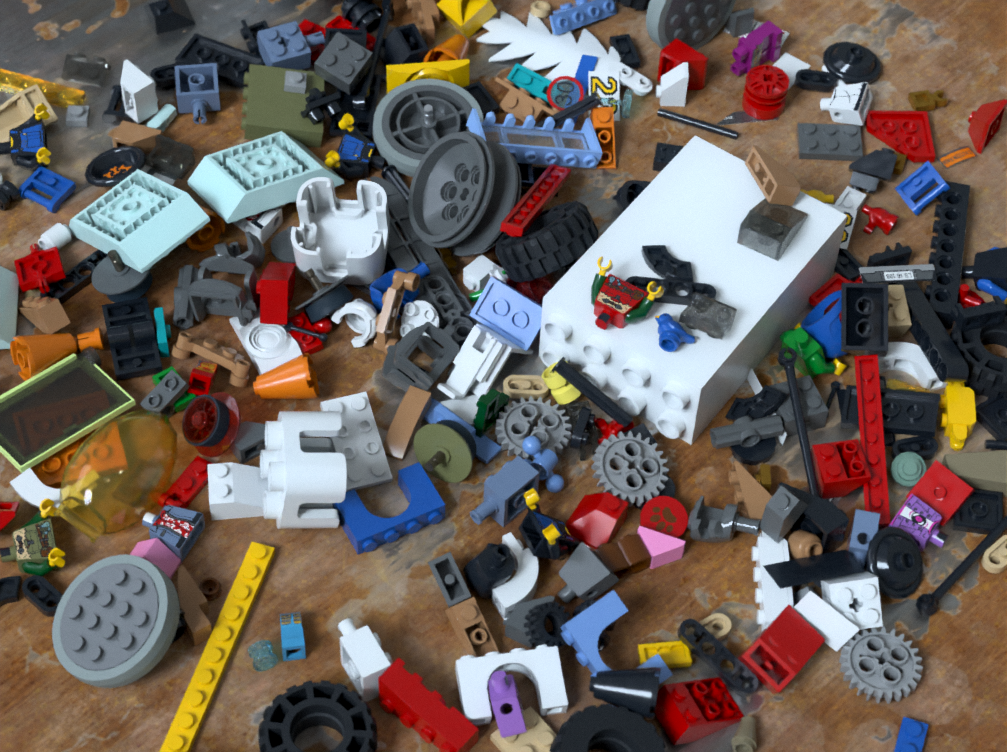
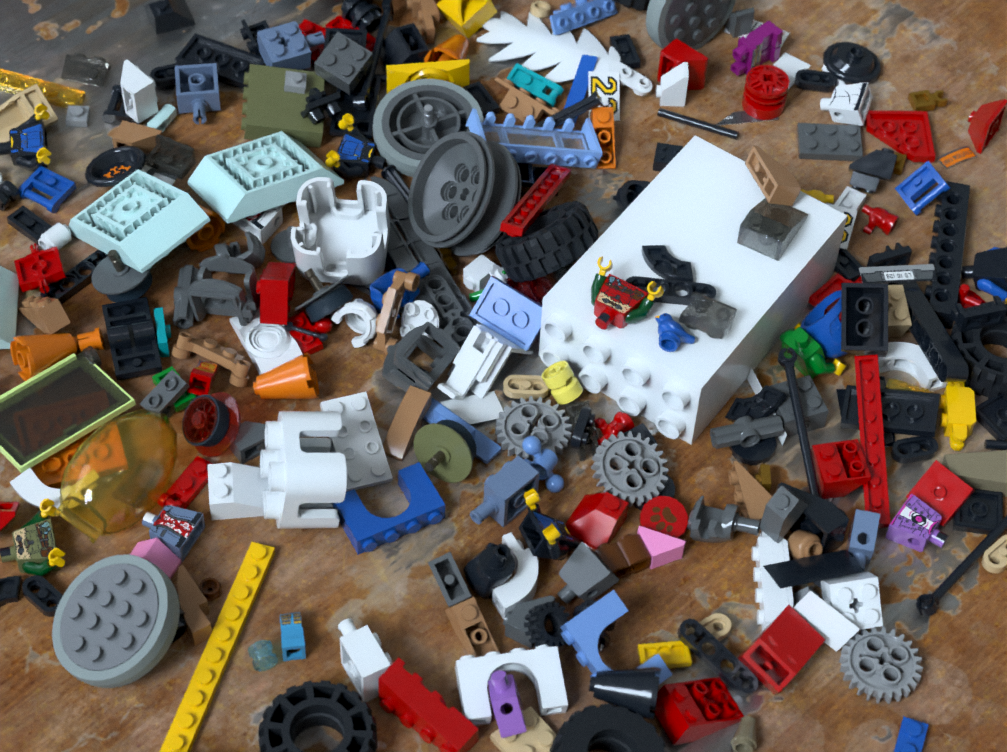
(28, 223): none -> black plate
(488, 410): dark green plate -> none
(567, 91): clear light blue piece -> none
(592, 393): black axle -> none
(835, 386): black hinge -> none
(895, 561): black piece -> none
(907, 469): sand green plate -> none

